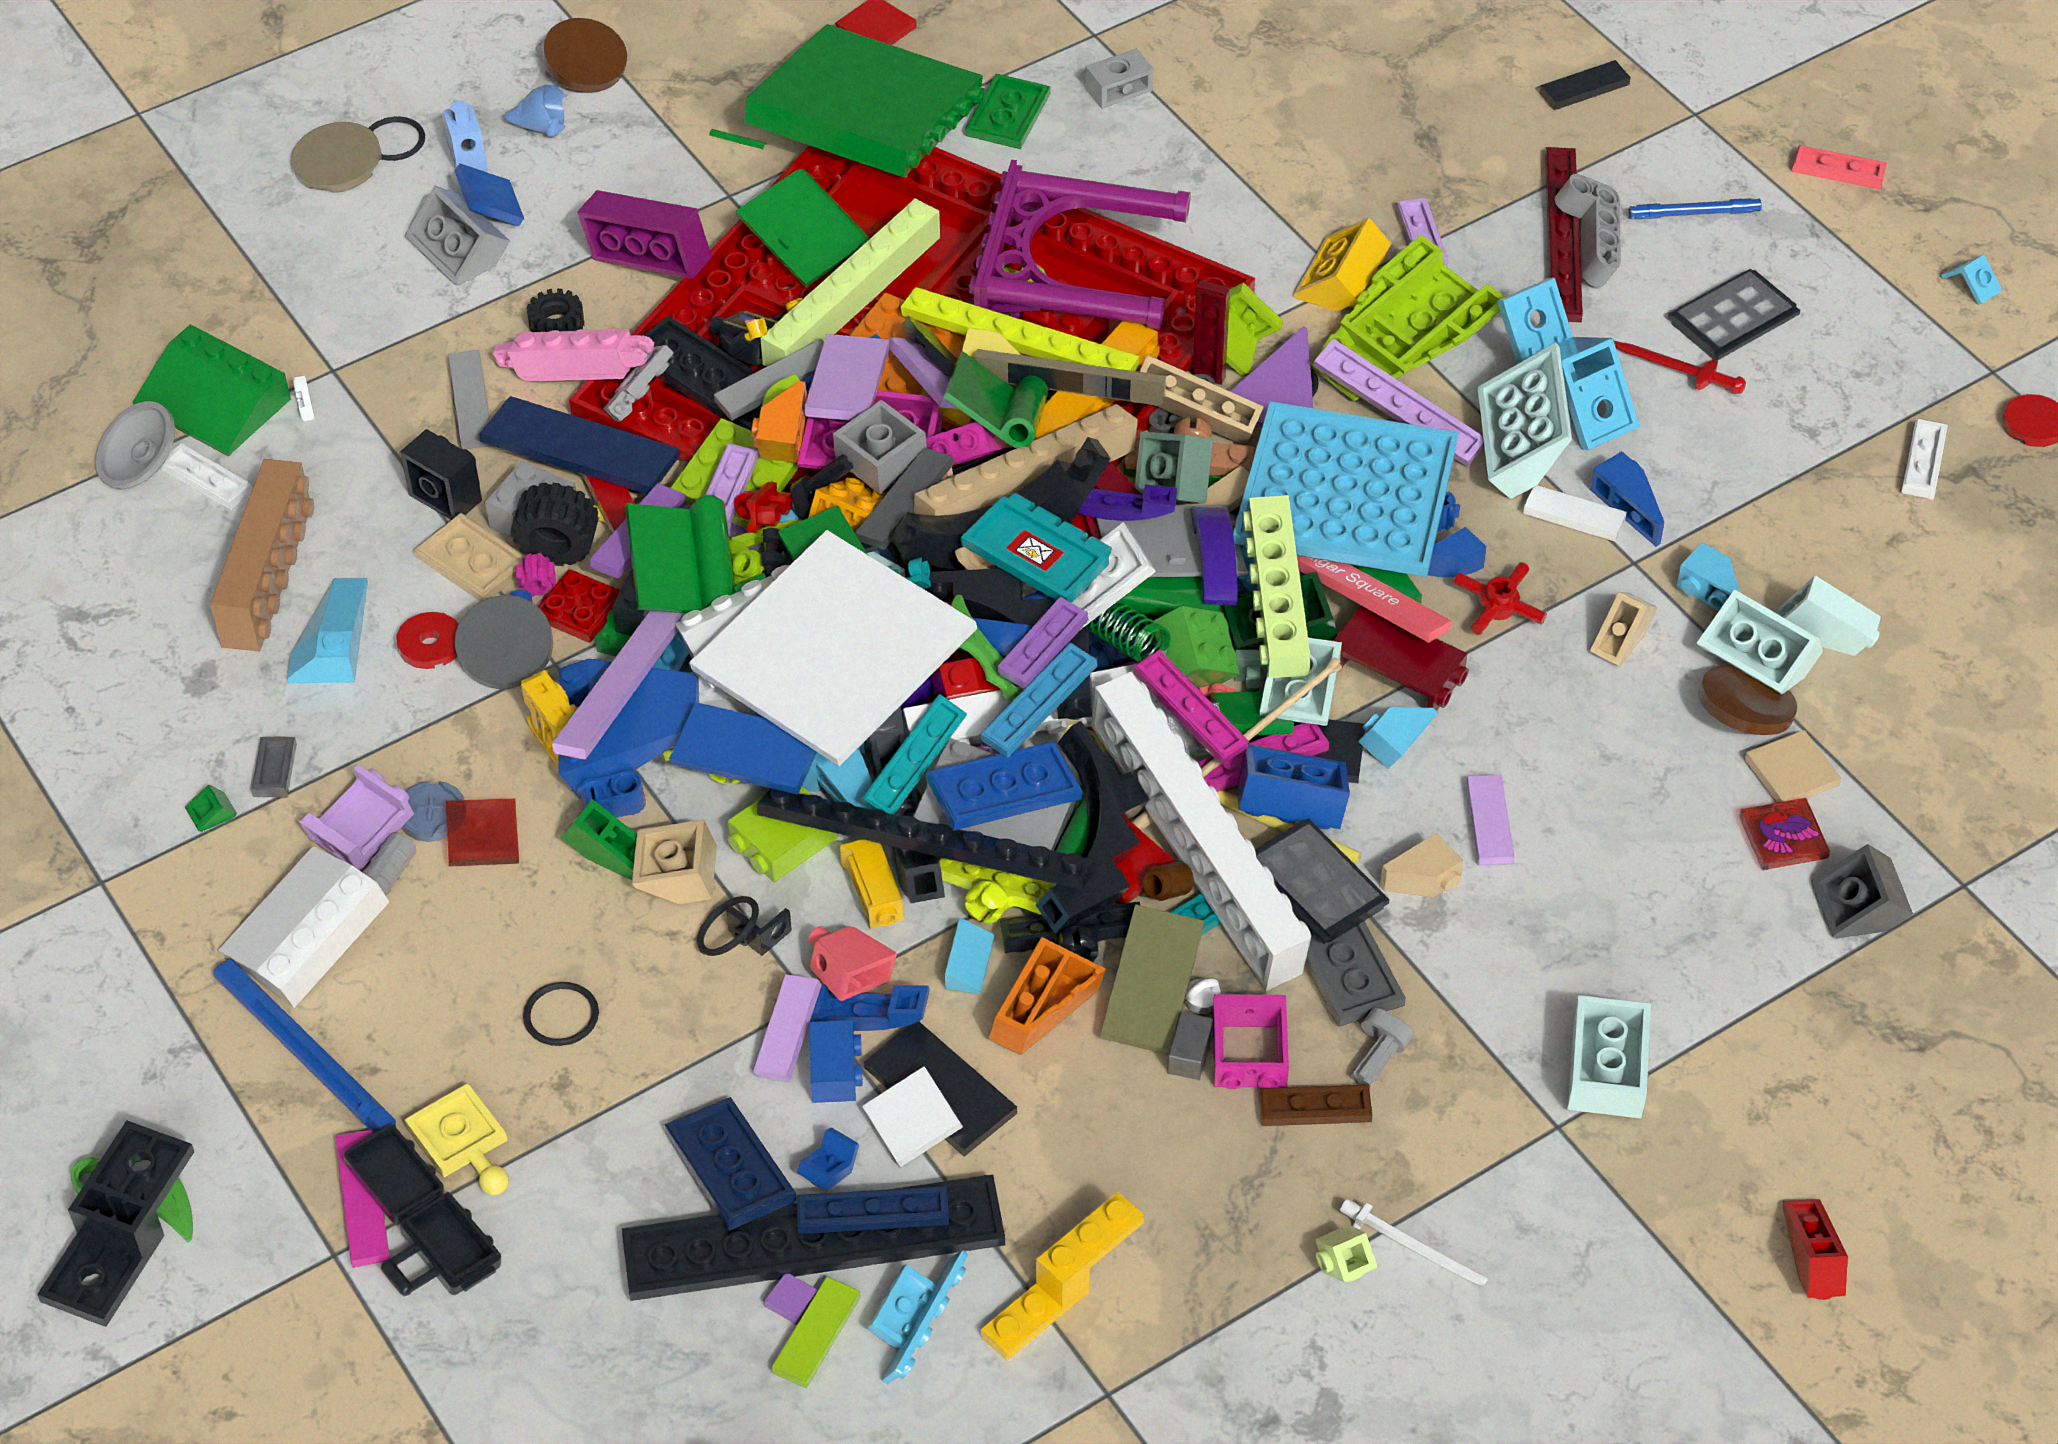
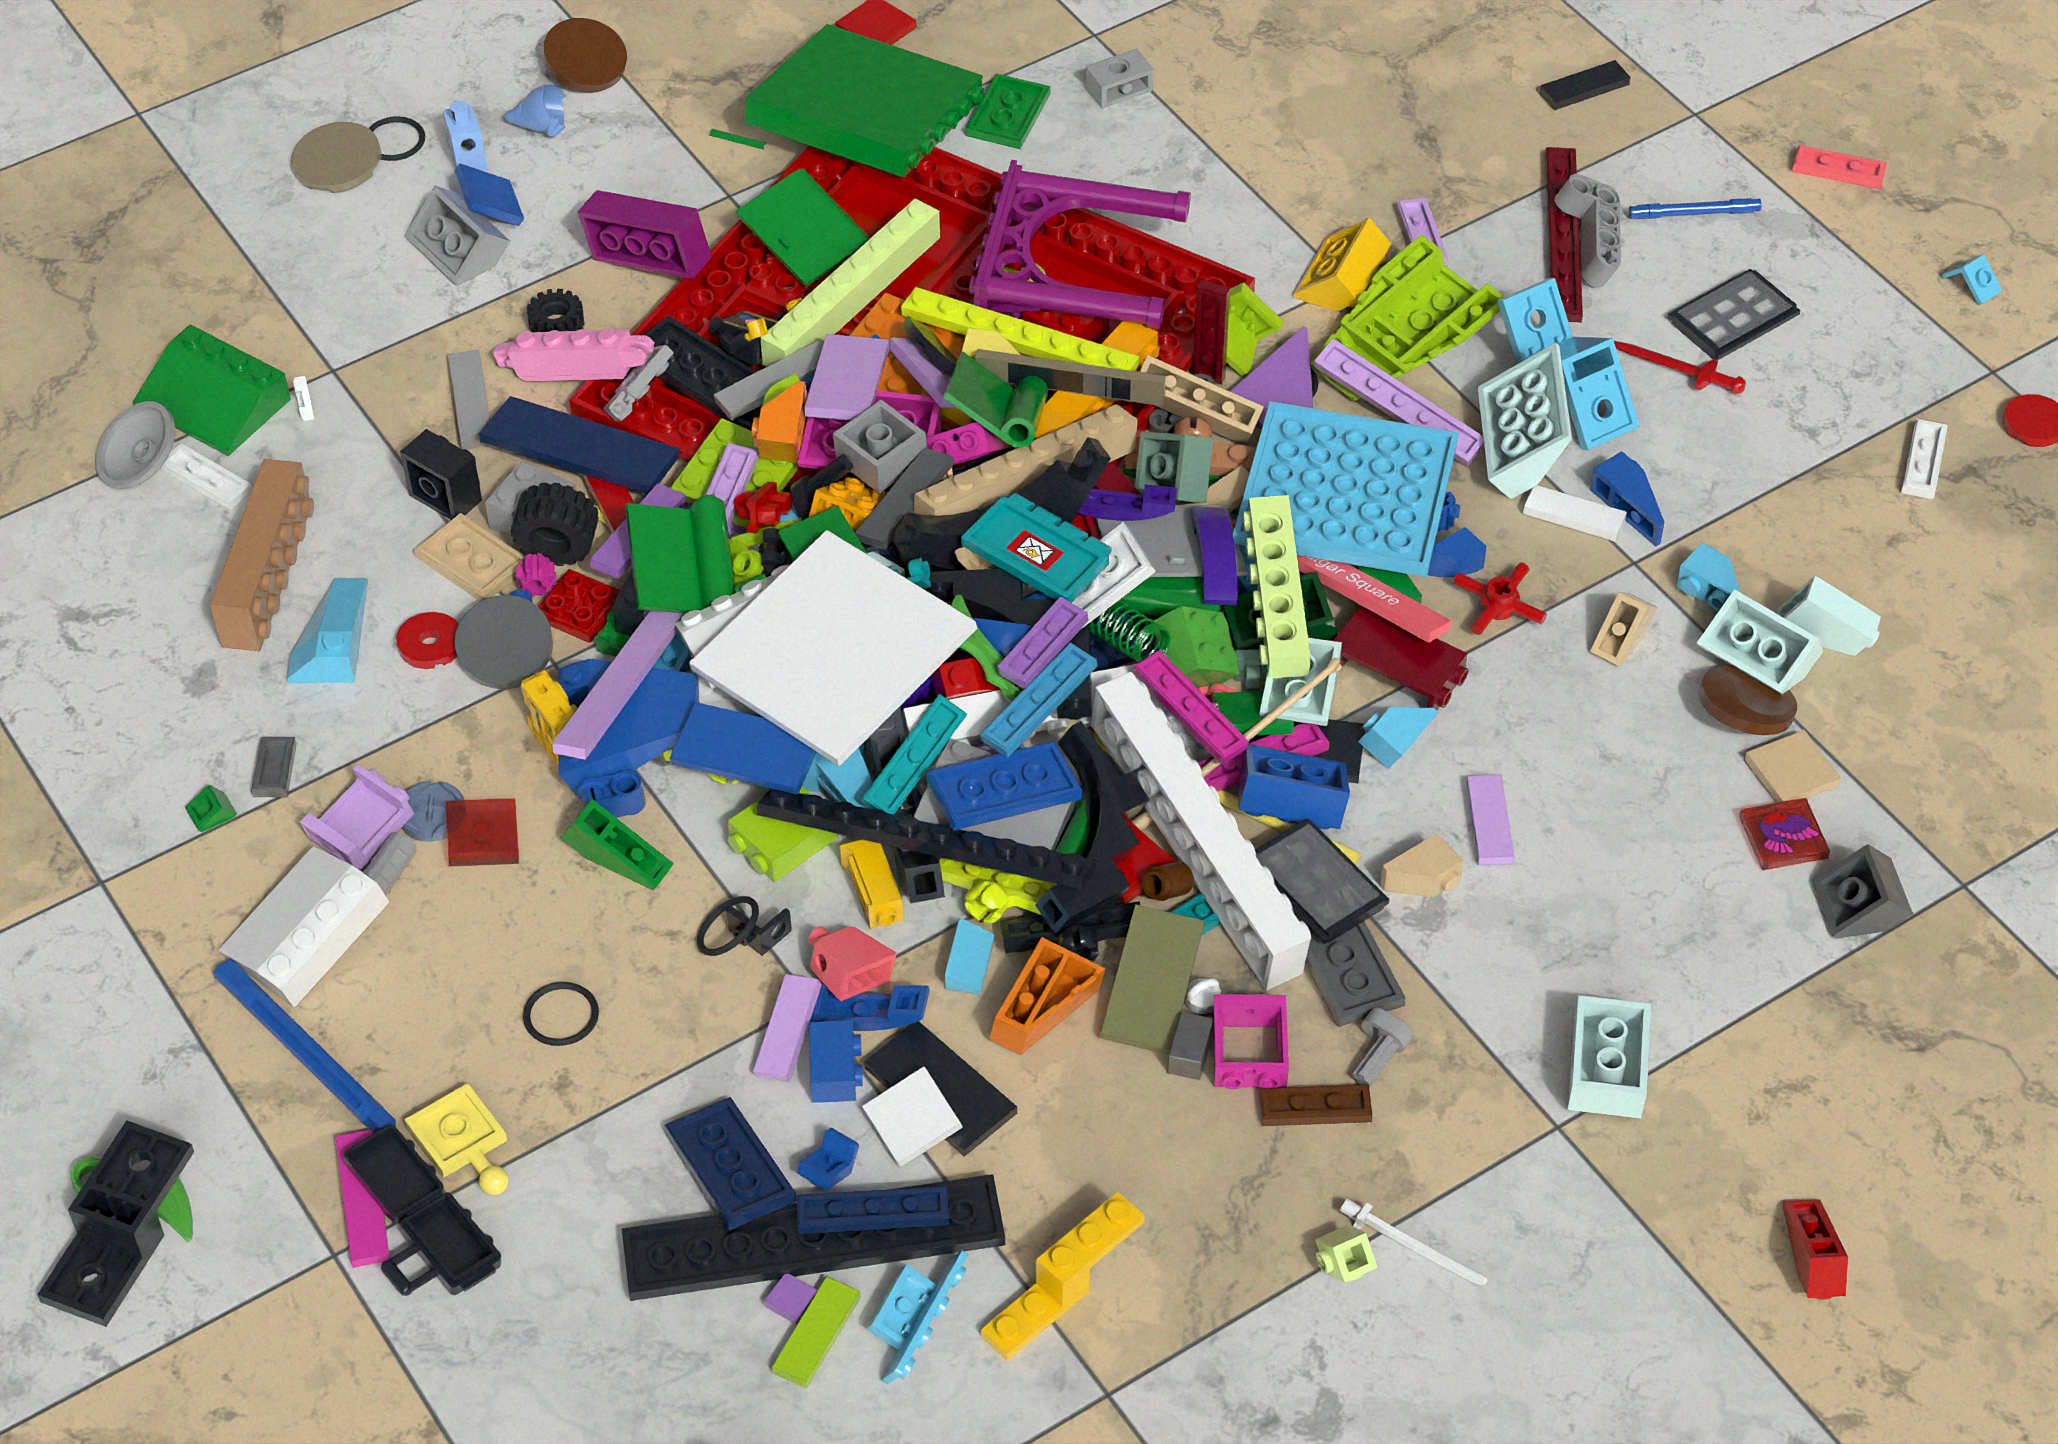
(676, 862): tan slope -> none

